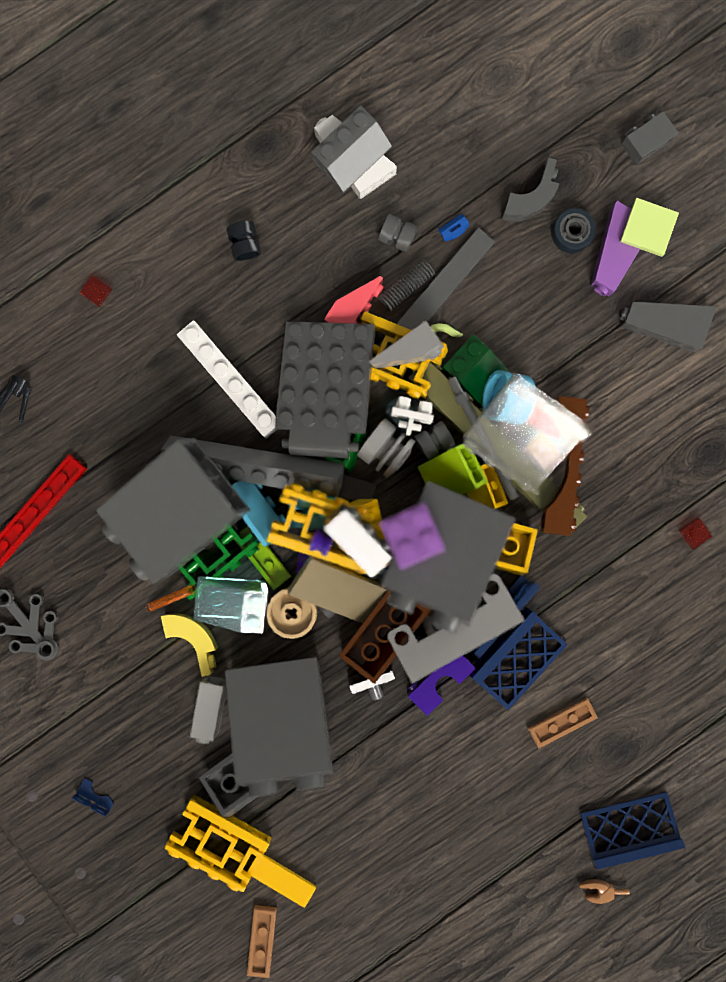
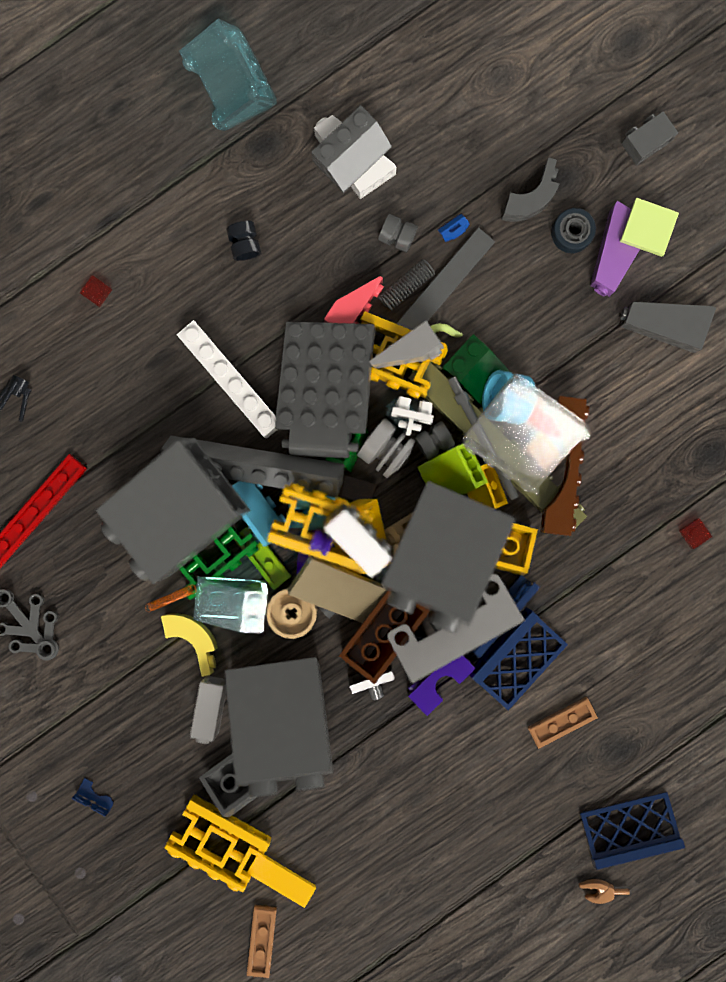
(228, 74): none -> clear light blue windscreen
(412, 536): medium lavender brick -> none

